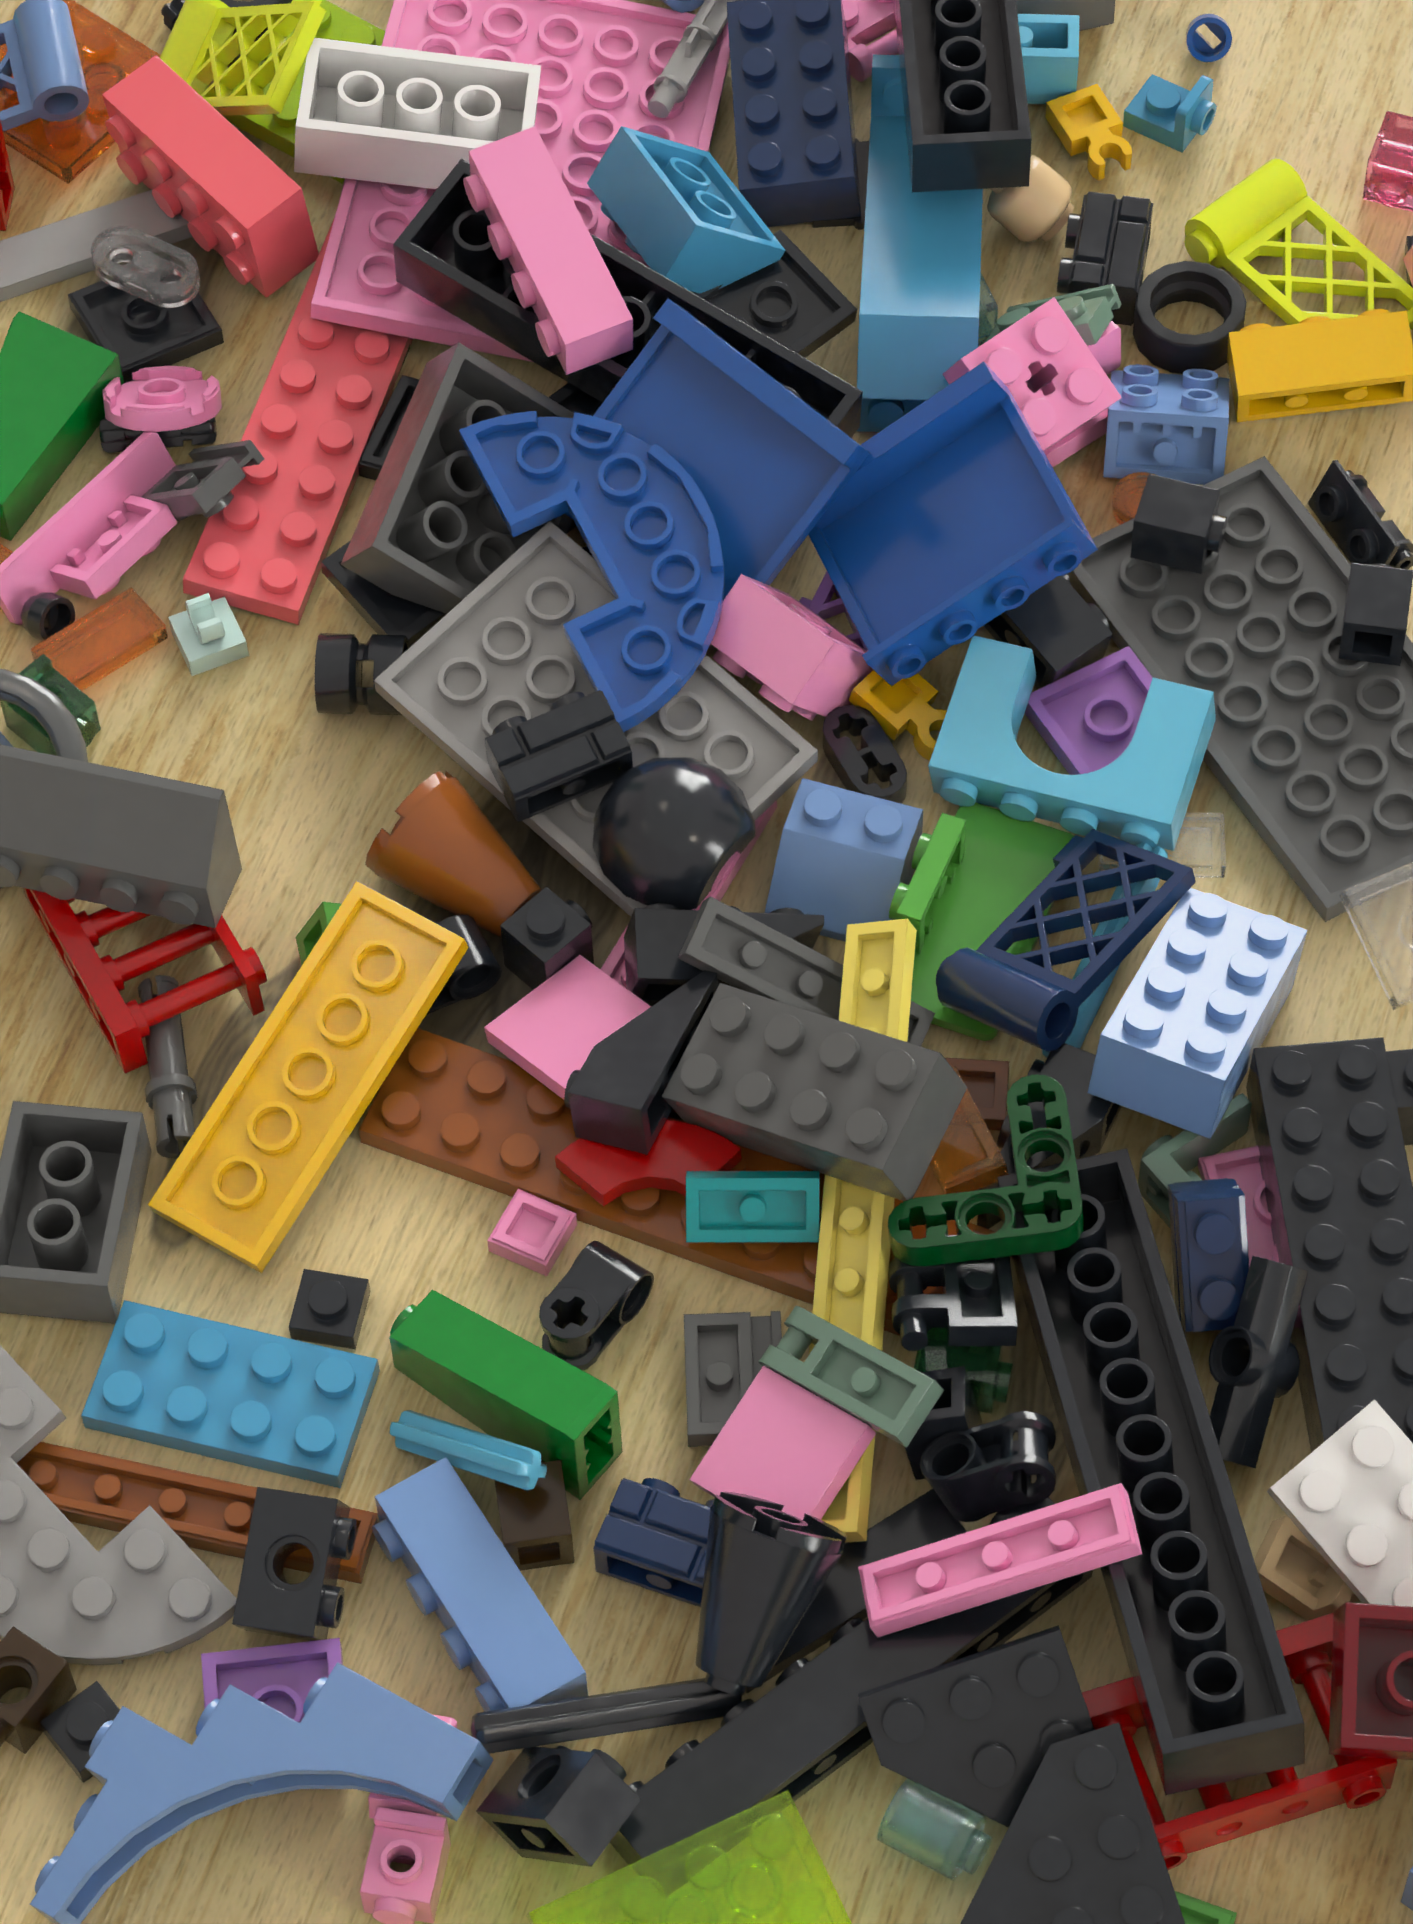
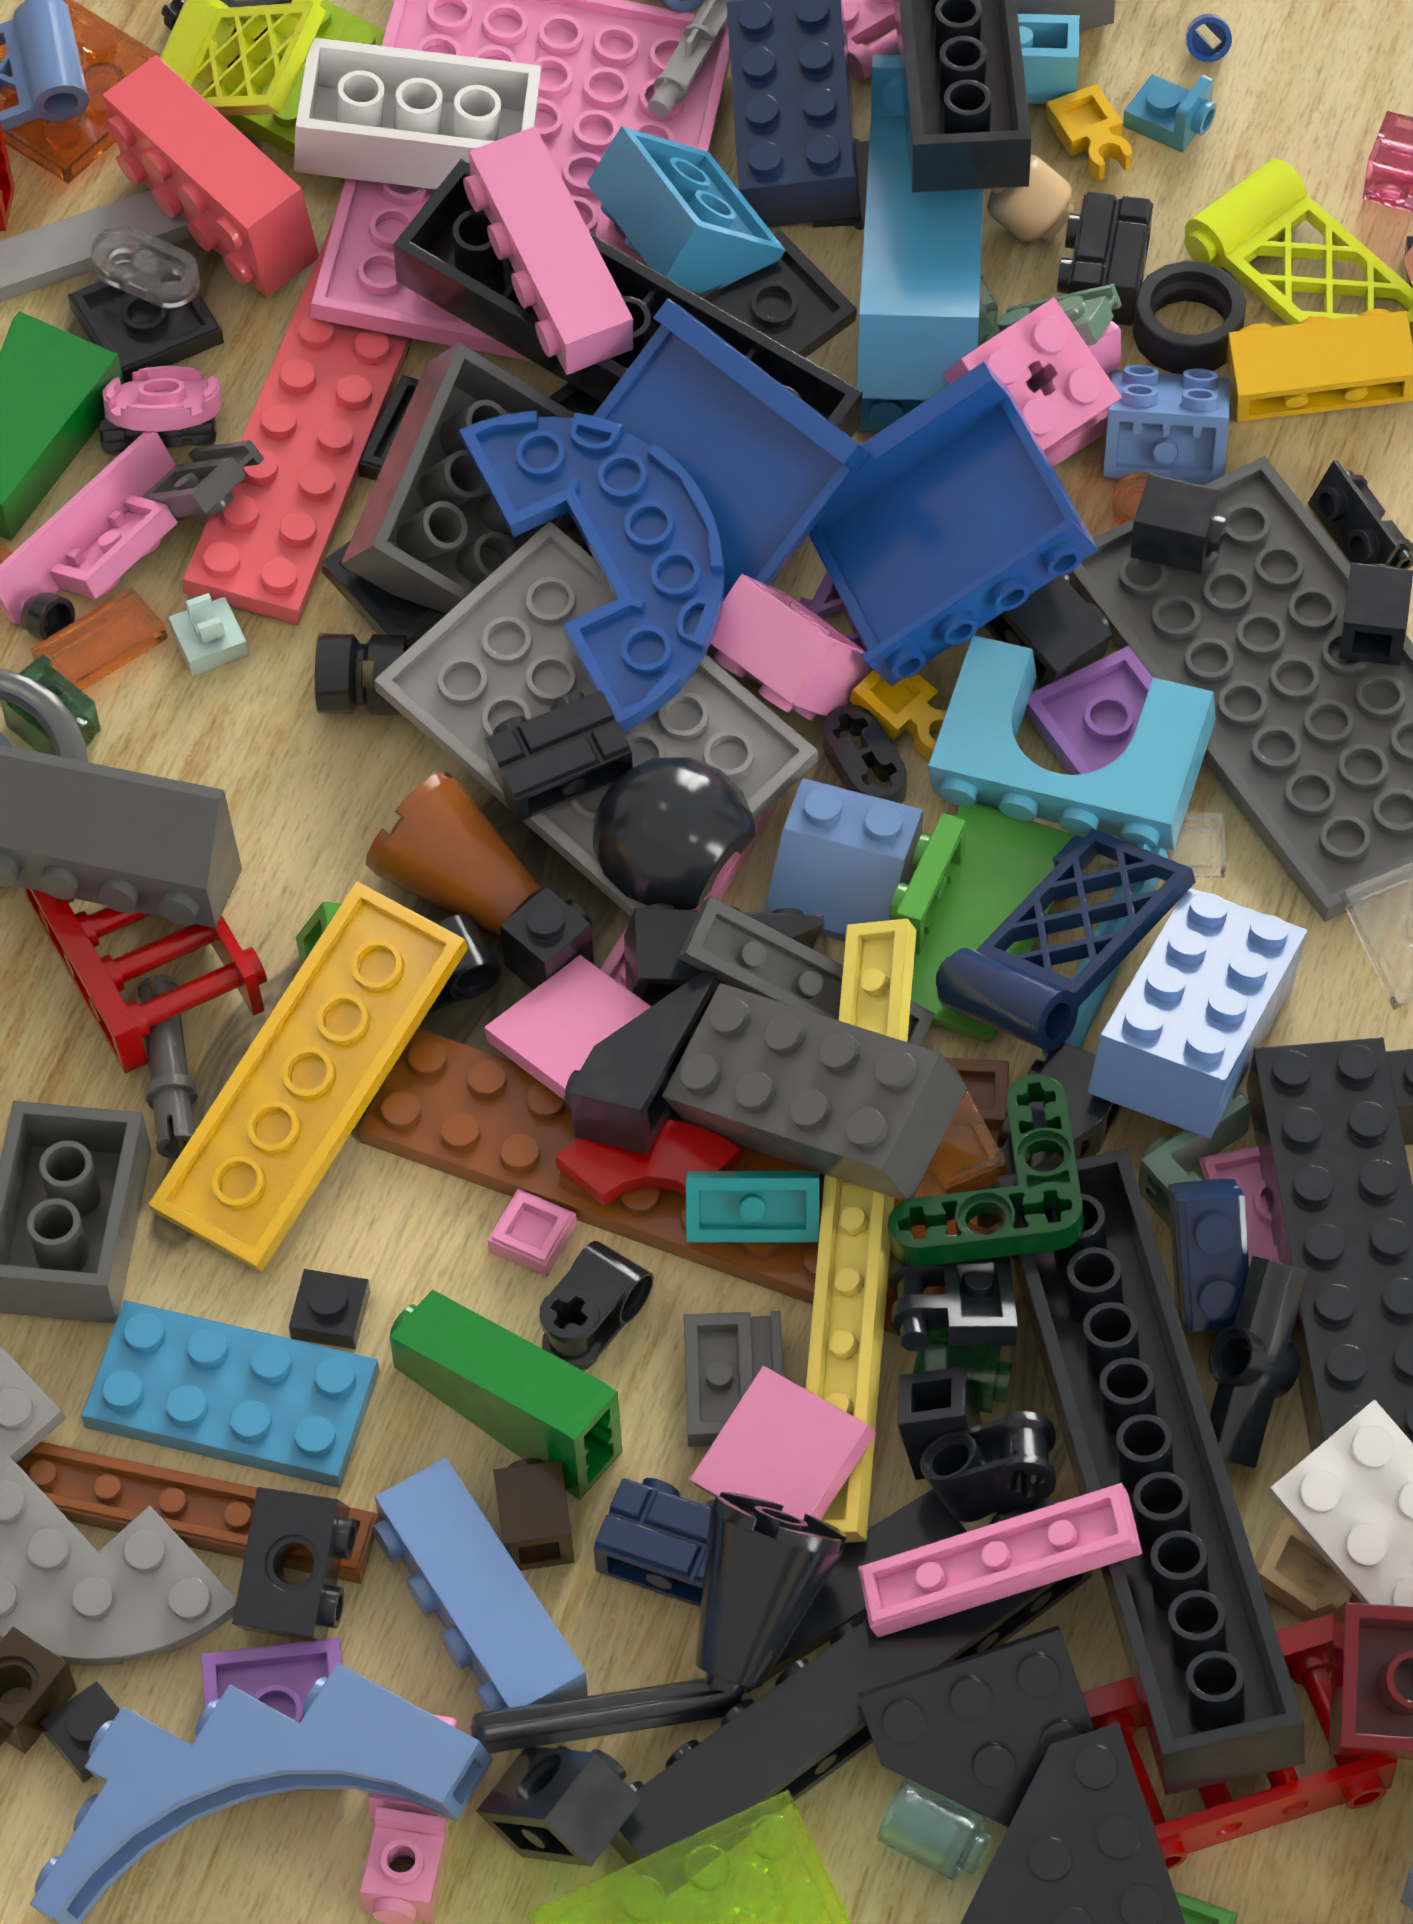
(468, 1449): medium azure axle -> none
(853, 1376): sand green plate -> none

